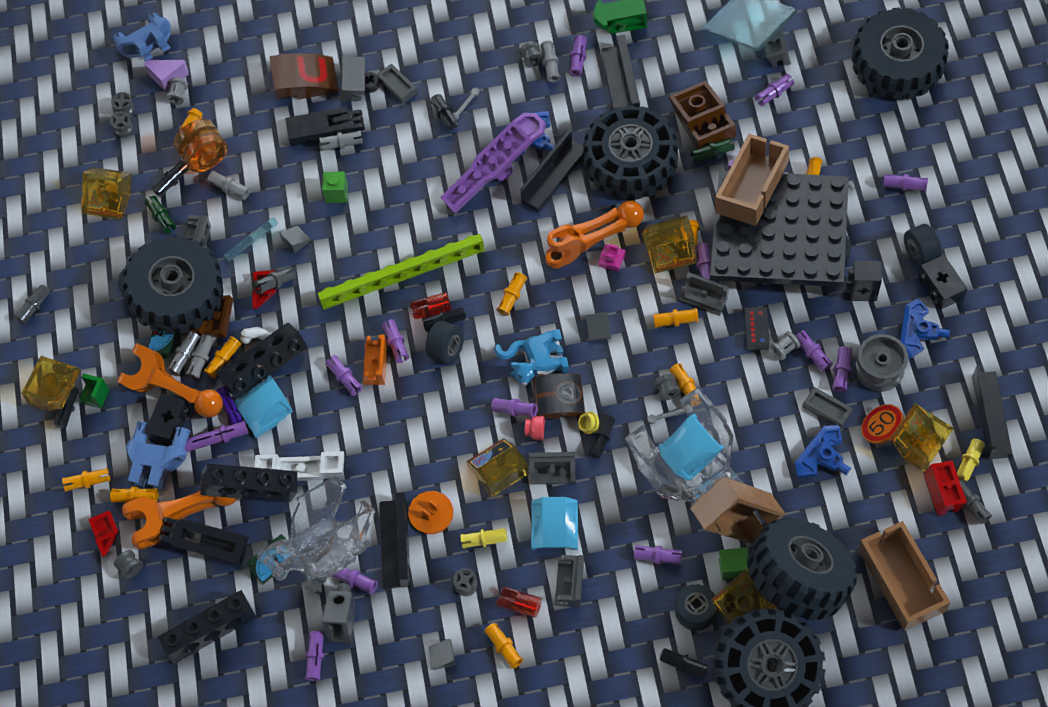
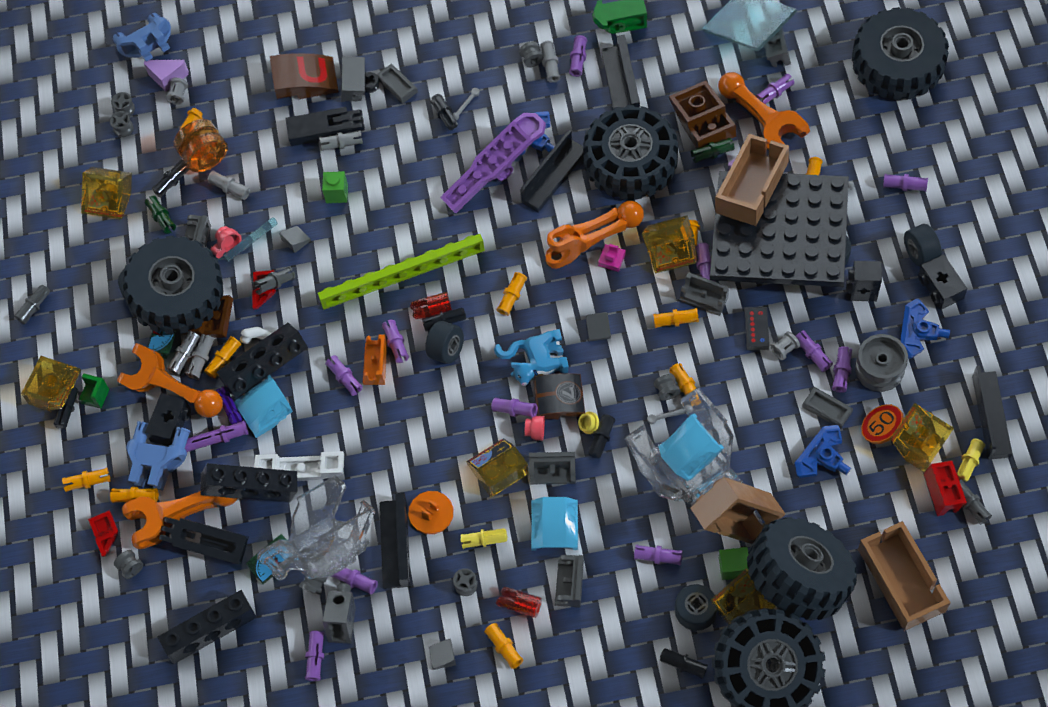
(226, 240): none -> coral piece
(774, 123): none -> orange piece

